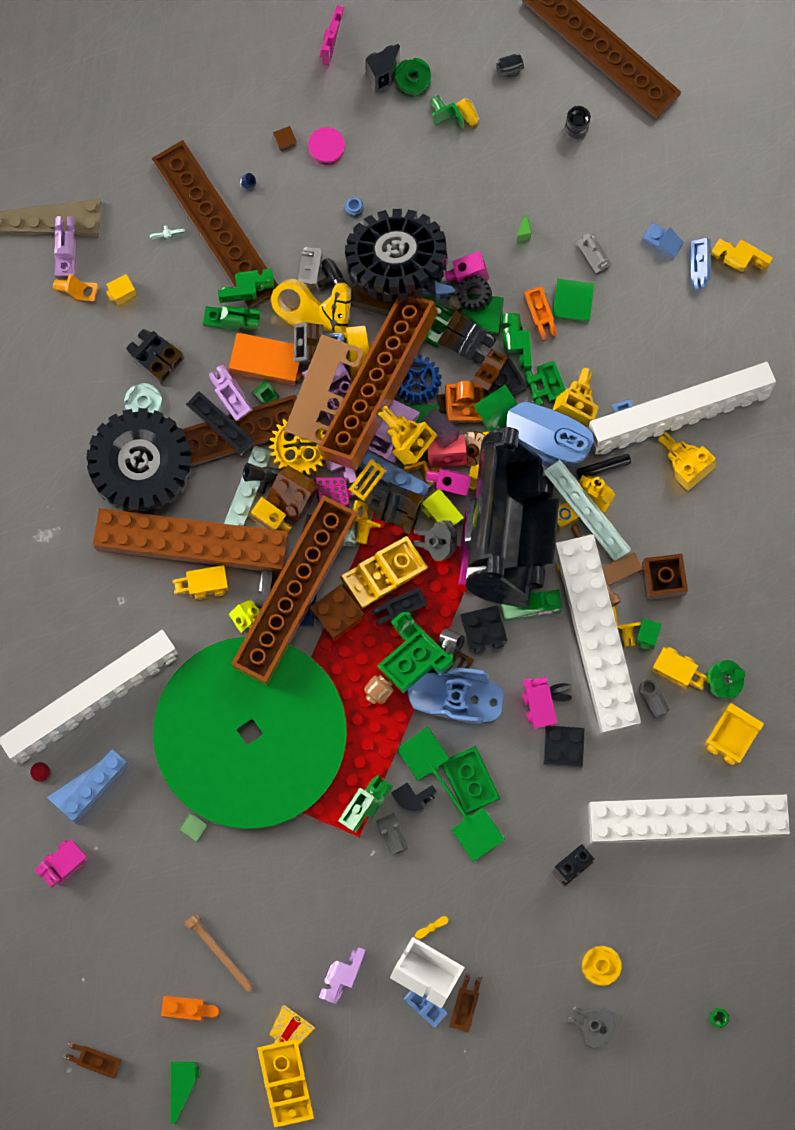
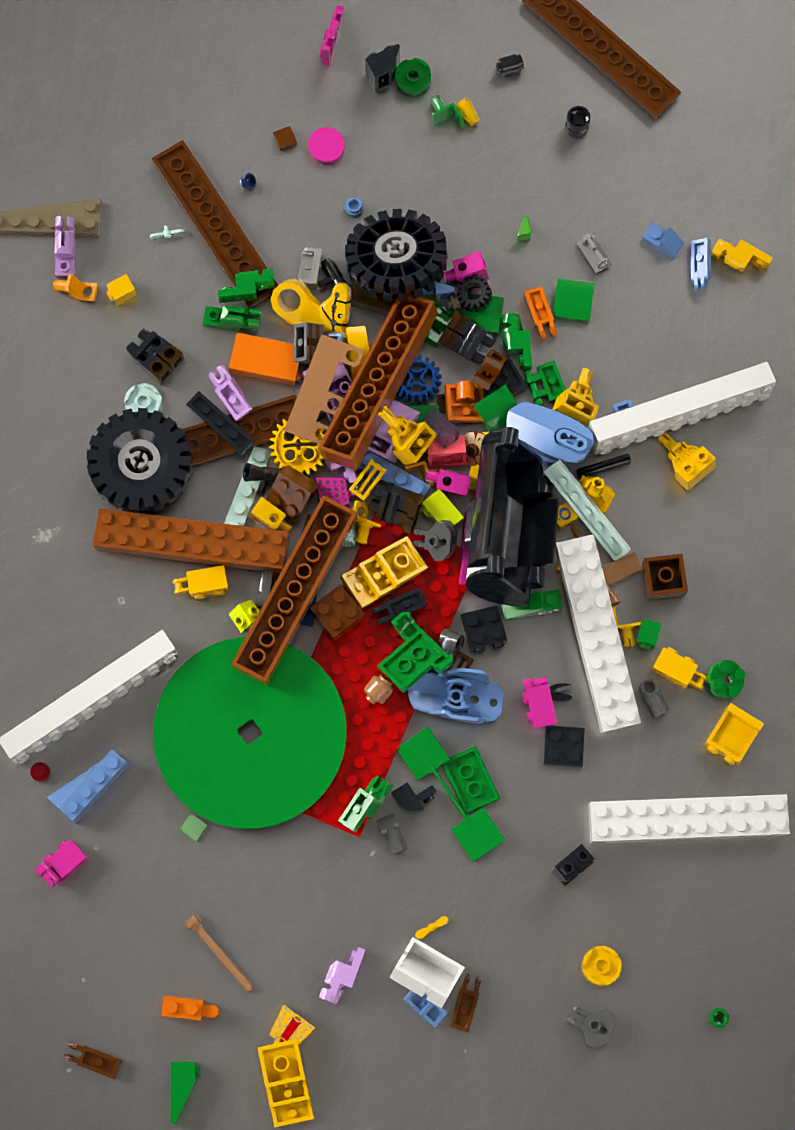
(265, 393): green slope -> none

